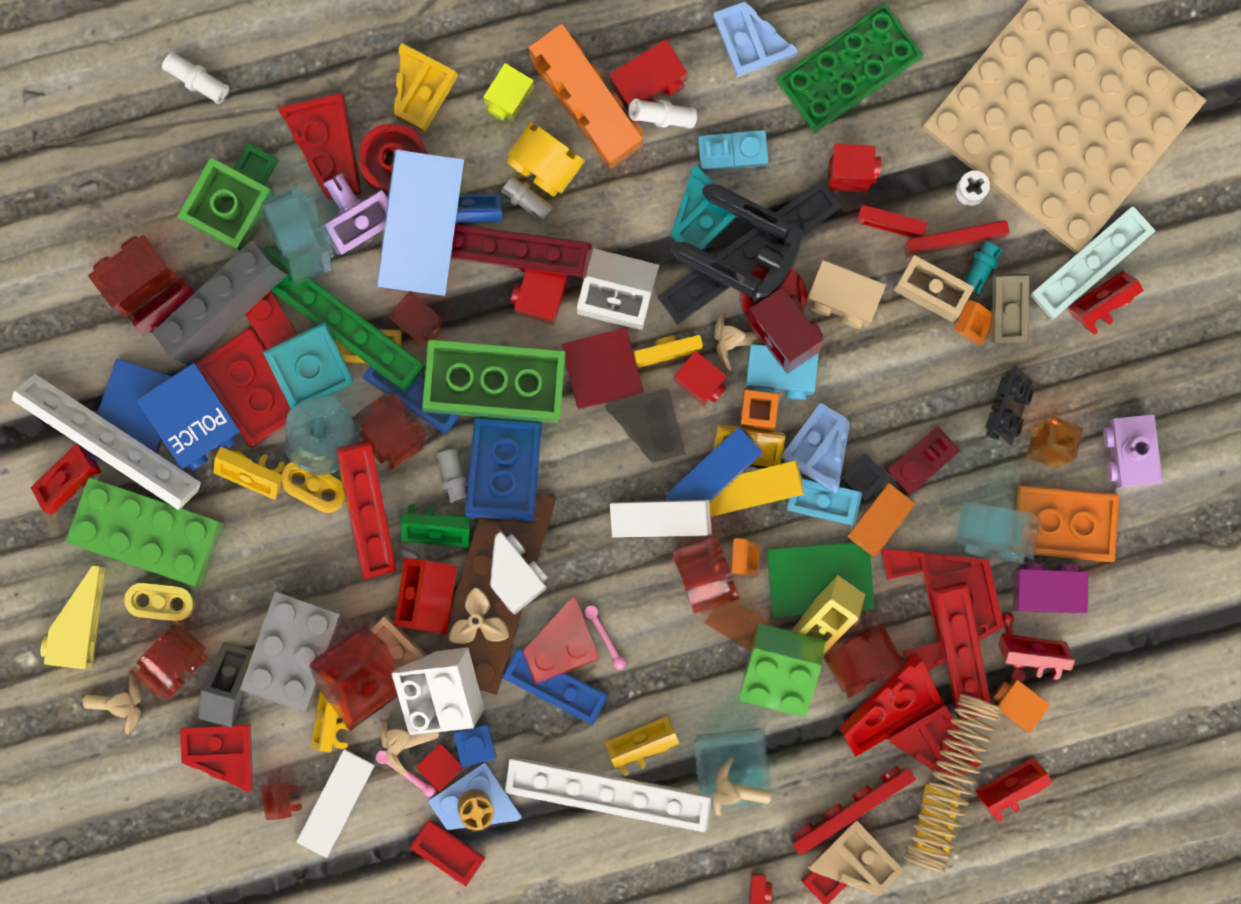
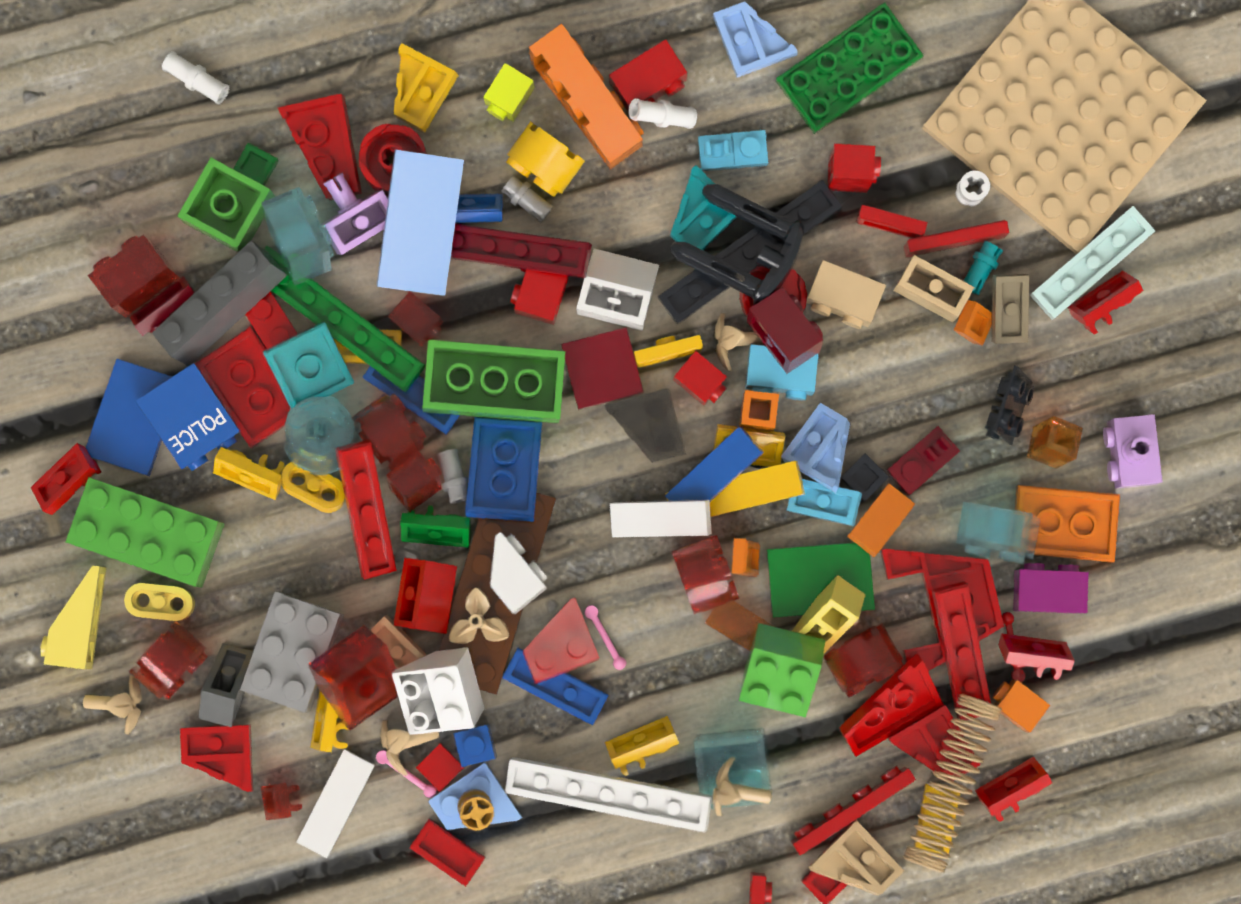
(106, 441): white plate -> none
(415, 481): none -> clear red brick

